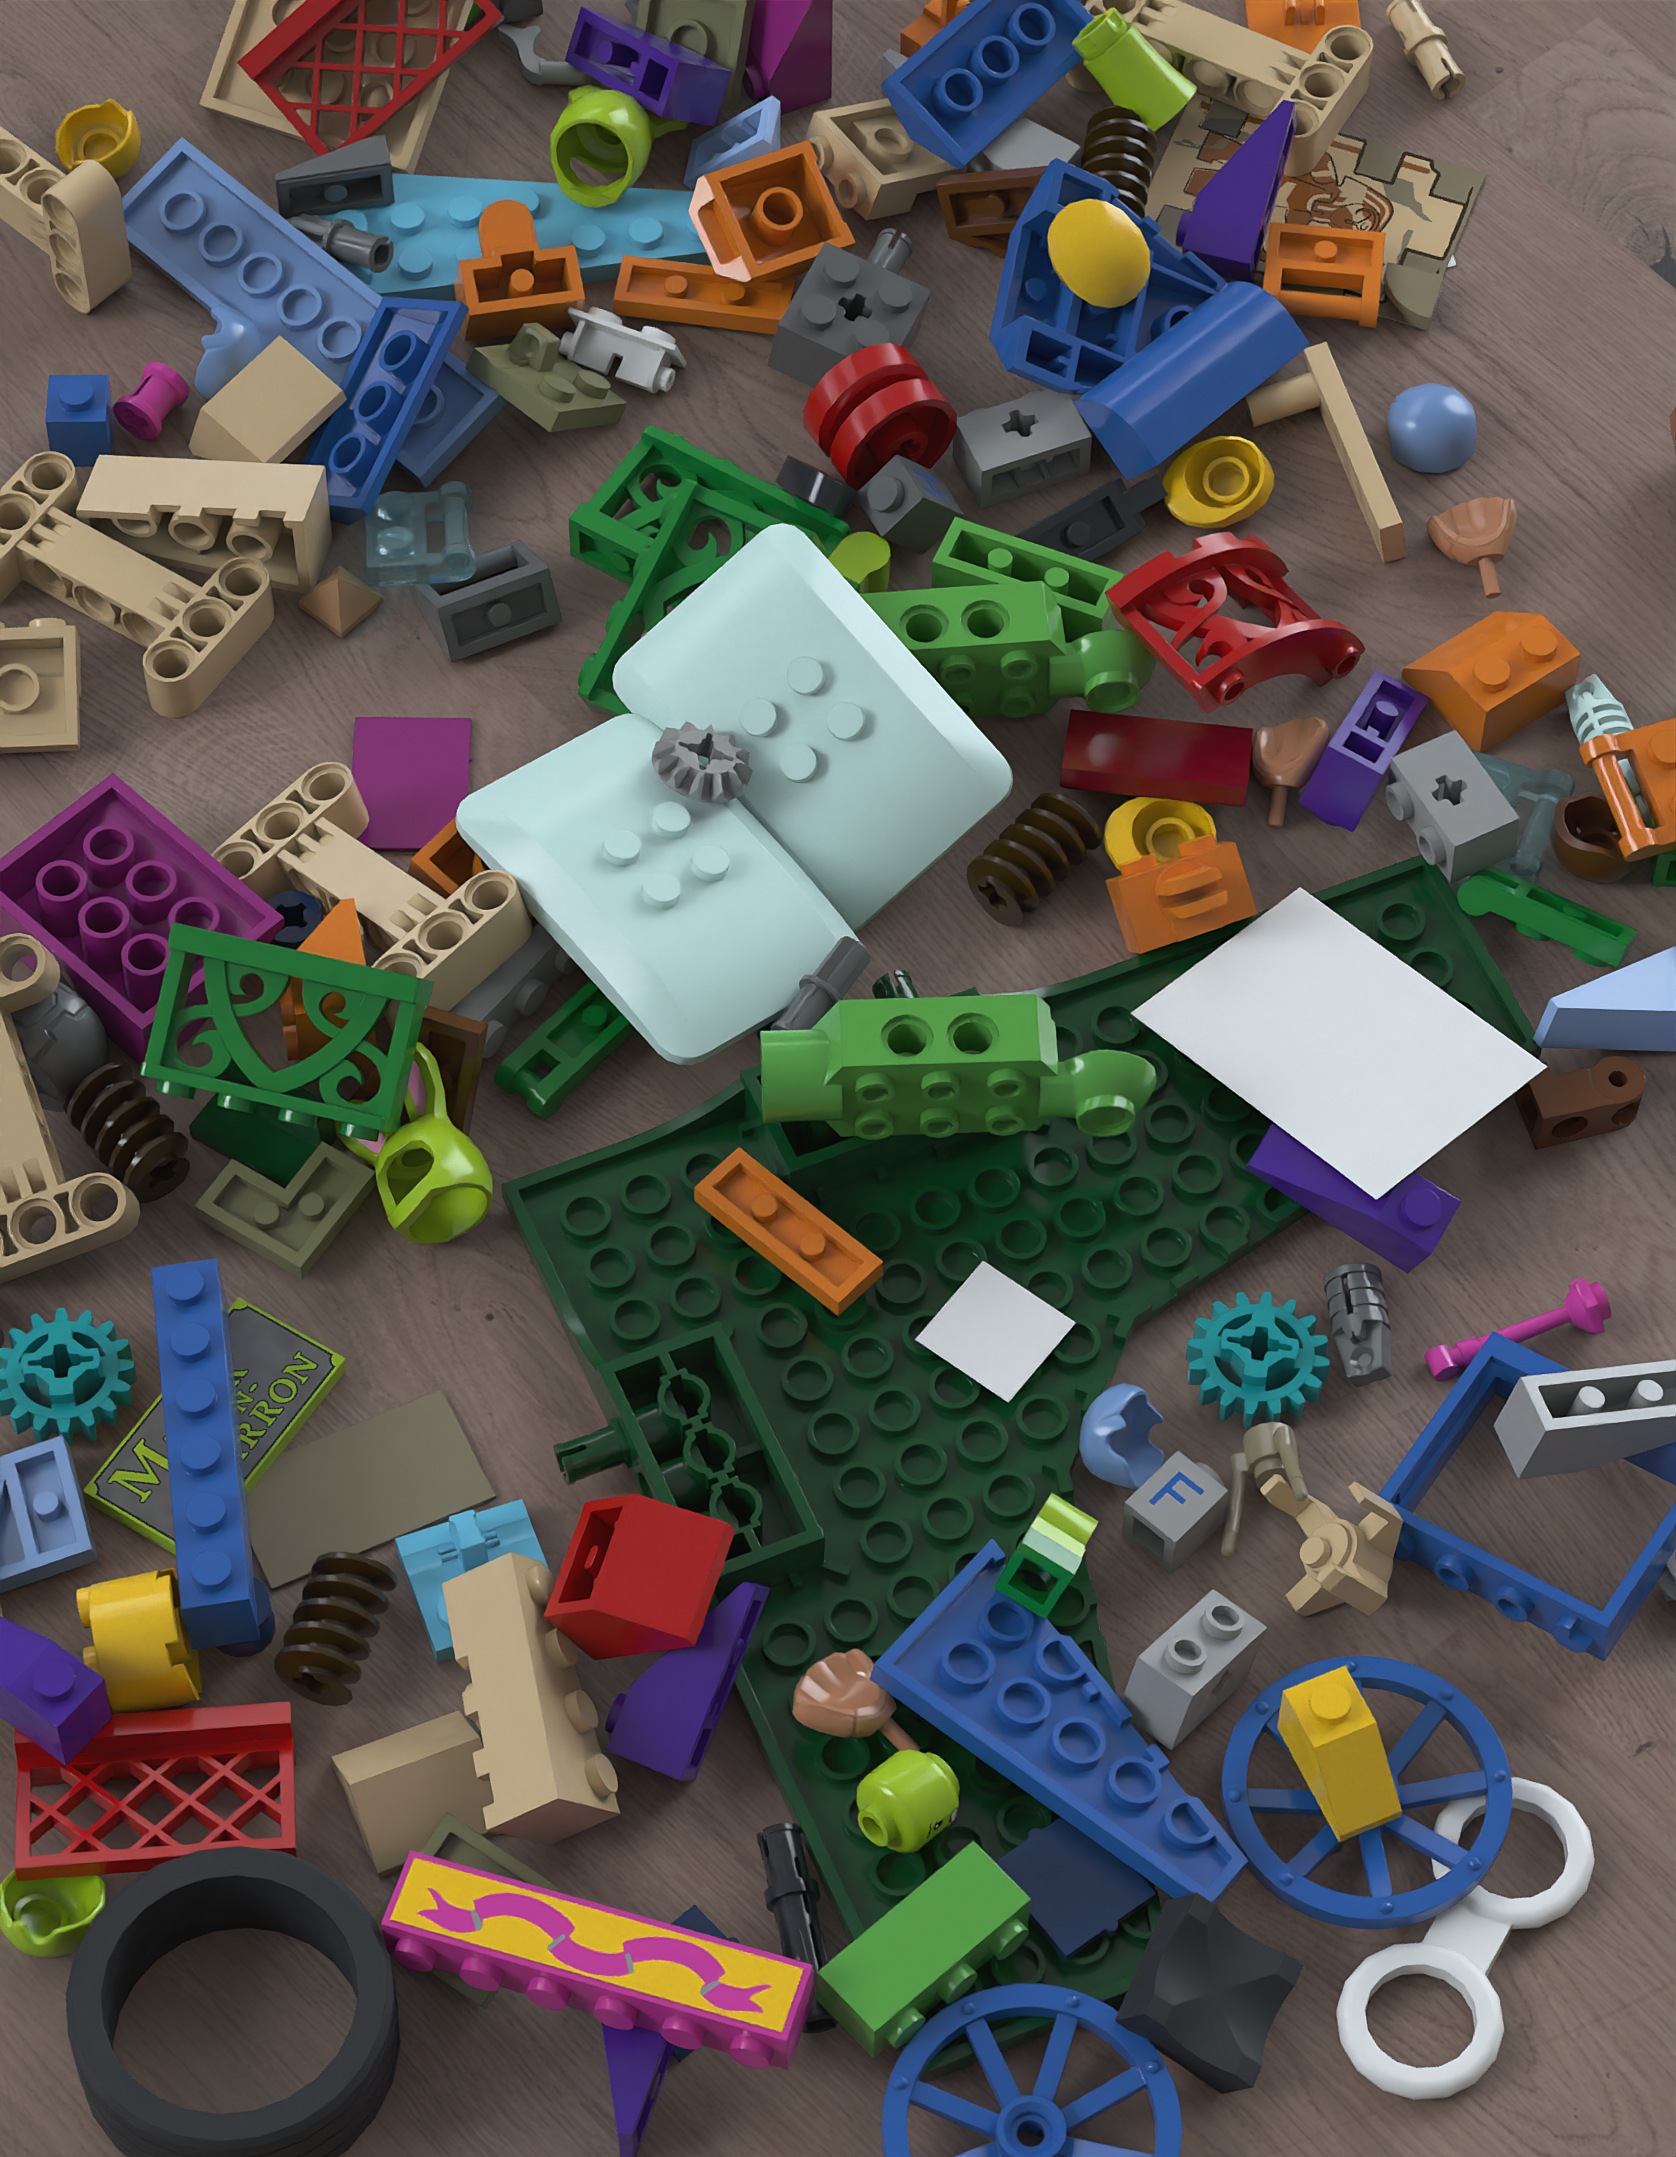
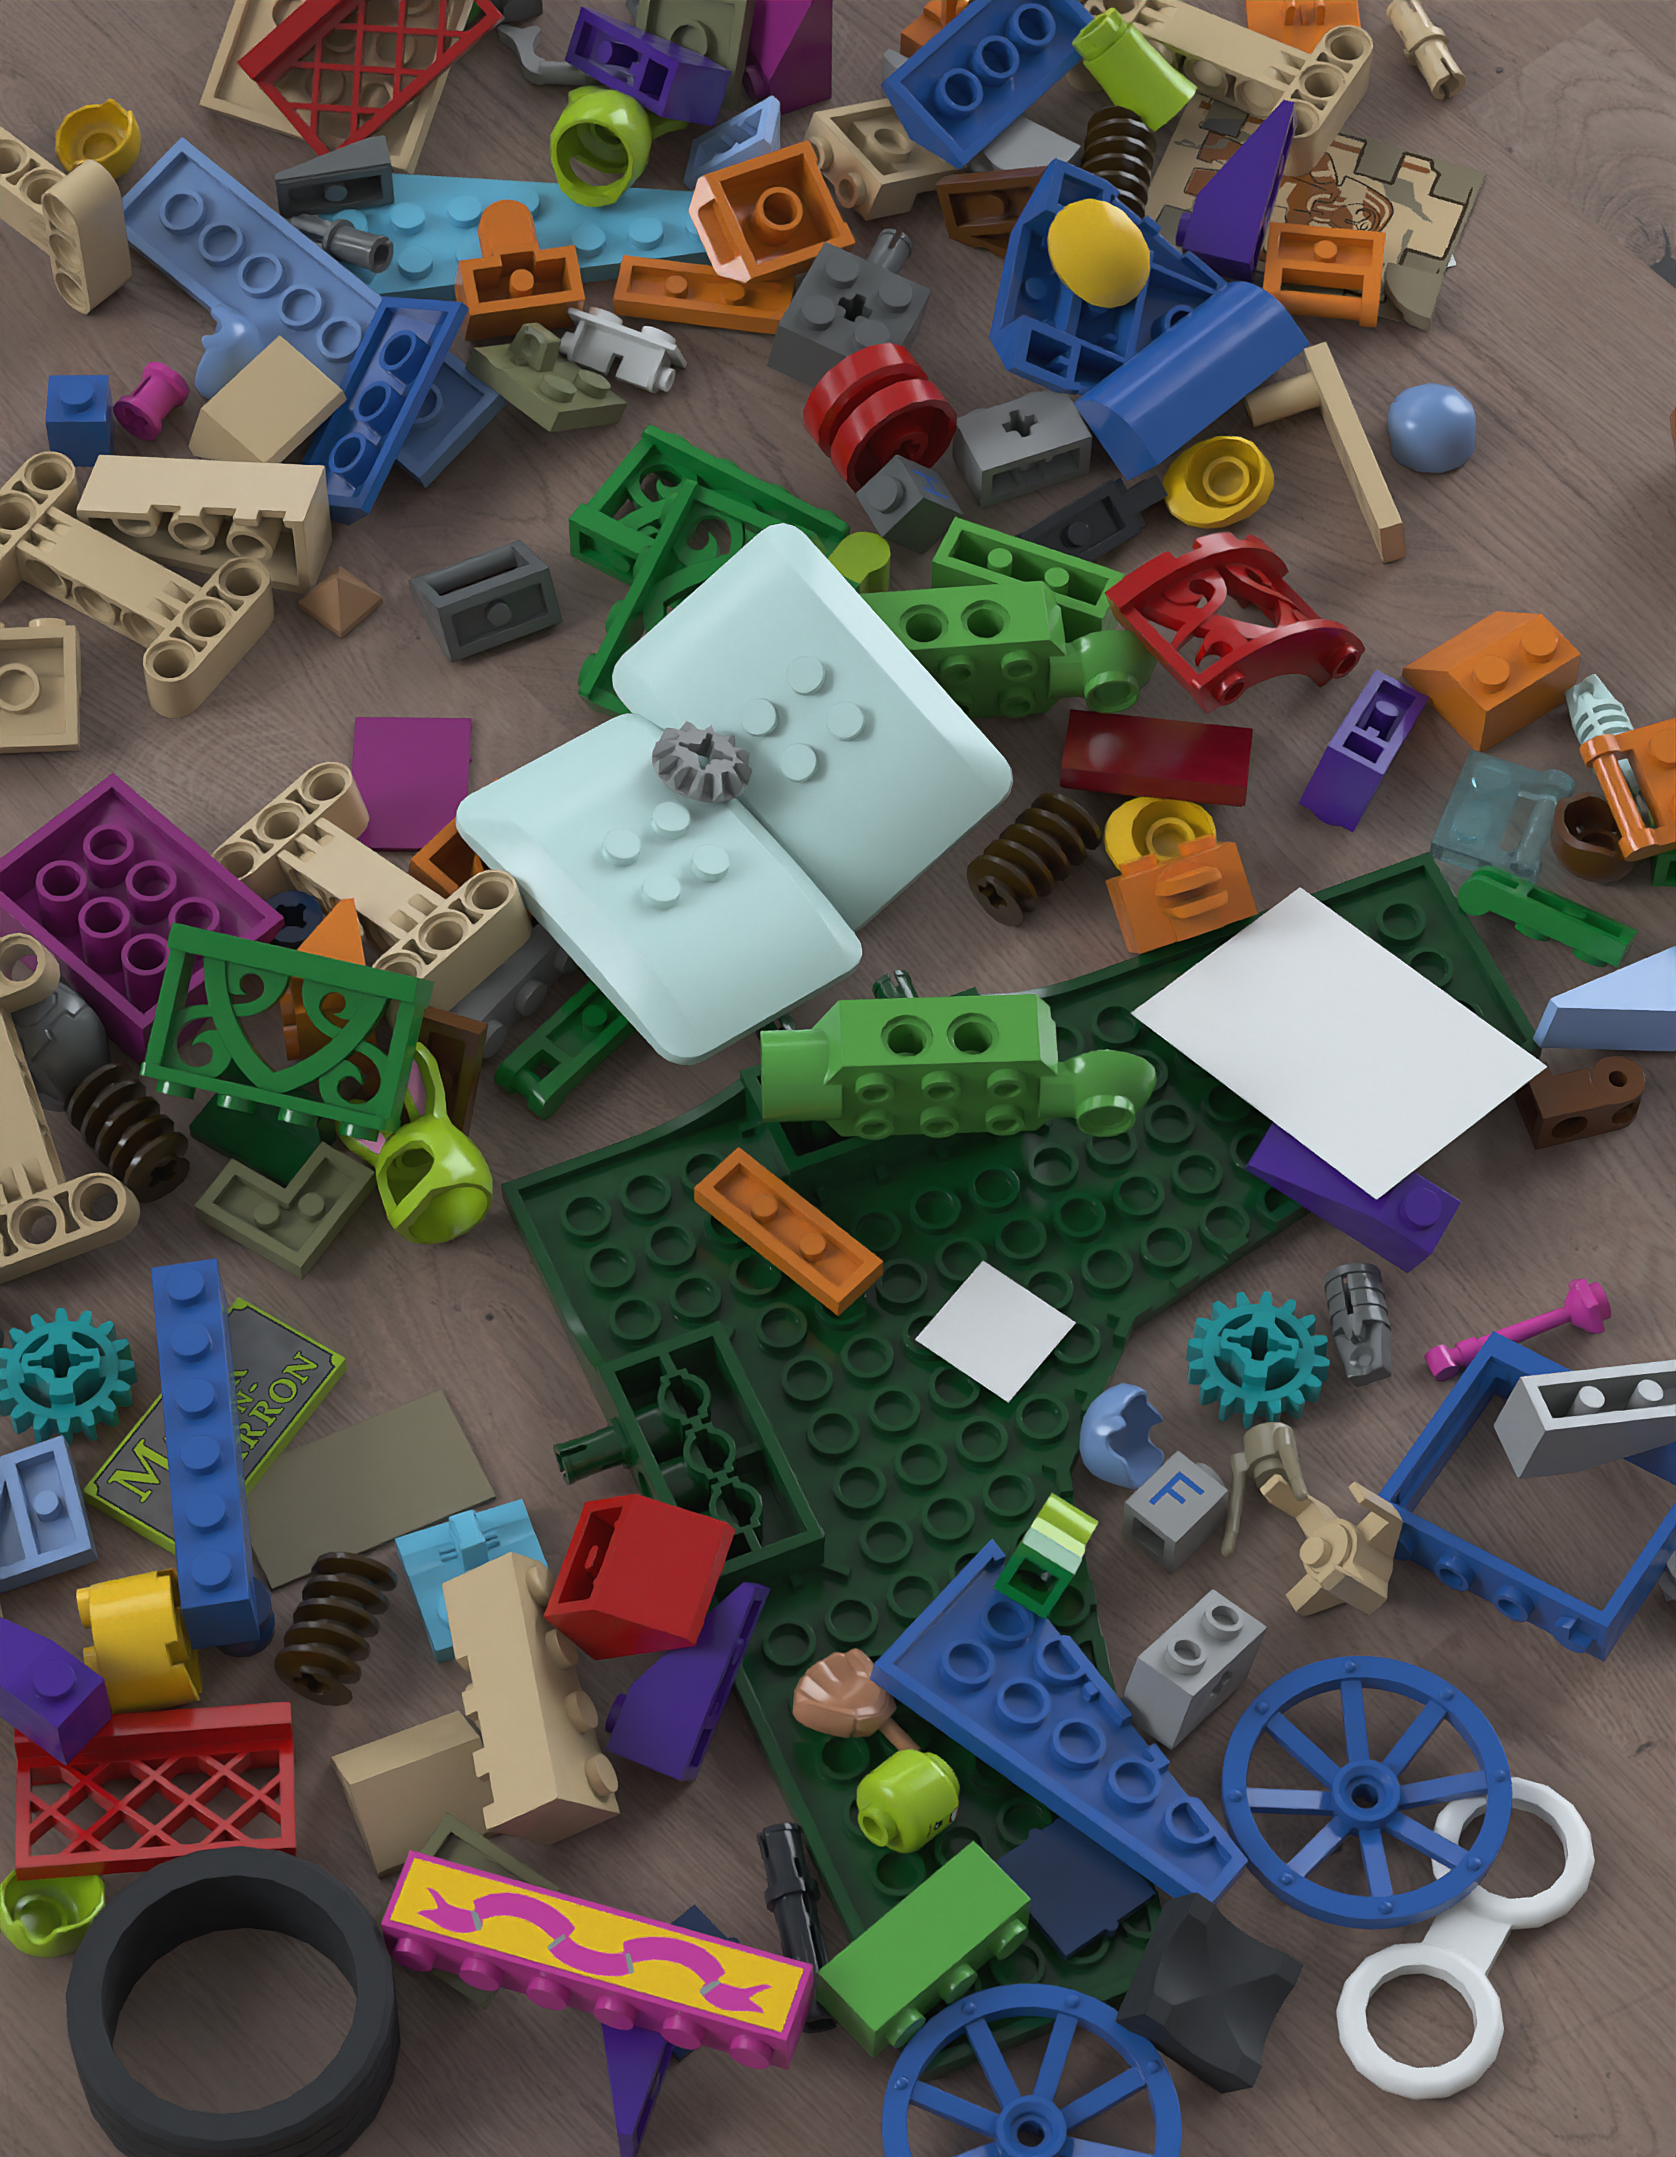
(398, 537): clear light blue plate -> none
(816, 486): black beam -> none
(825, 986): dark grey axle -> none
(1287, 758): nougat piece -> none
(1339, 1752): yellow slope -> none
(1451, 807): light grey brick -> none
(1476, 535): nougat piece -> none

